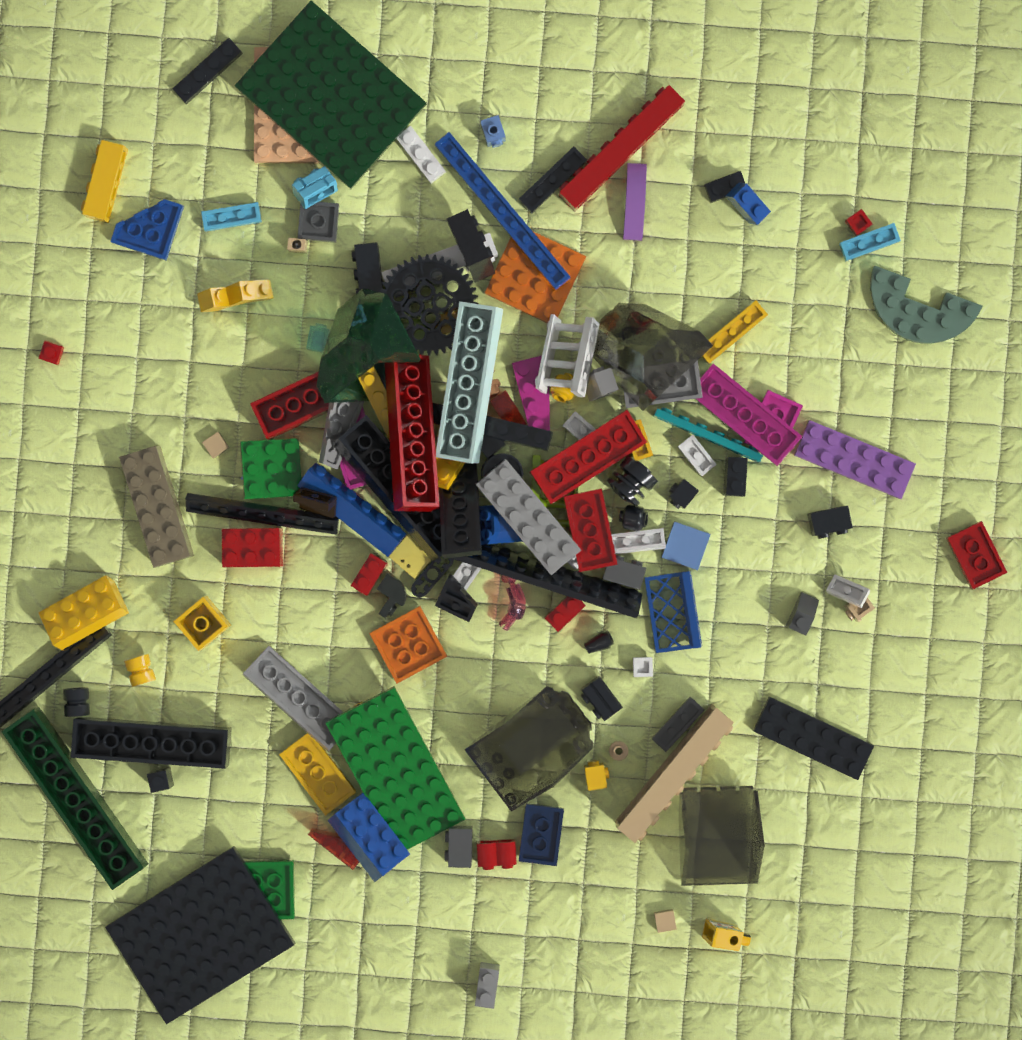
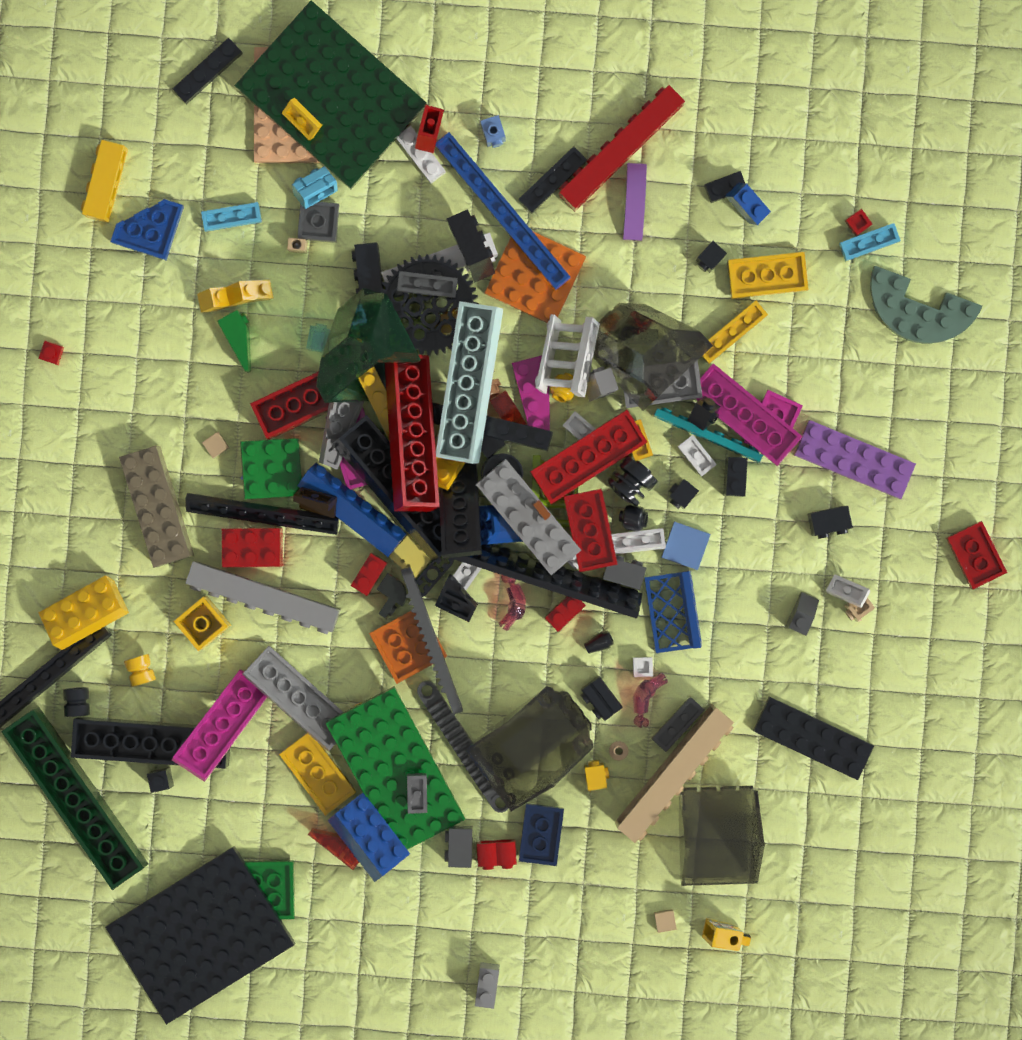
(220, 727): none -> dark pink plate
(238, 335): none -> green slope
(262, 596): none -> light grey brick
(302, 119): none -> yellow plate
(417, 793): none -> flat silver plate
(427, 284): none -> dark grey plate
(429, 128): none -> red brick
(432, 641): none -> dark grey gear
(457, 739): none -> dark grey gear
(541, 509): none -> dark orange tile
(642, 696): none -> clear pink arm
(704, 413): none -> black brick
(710, 257): none -> black brick
(767, 275): none -> yellow plate

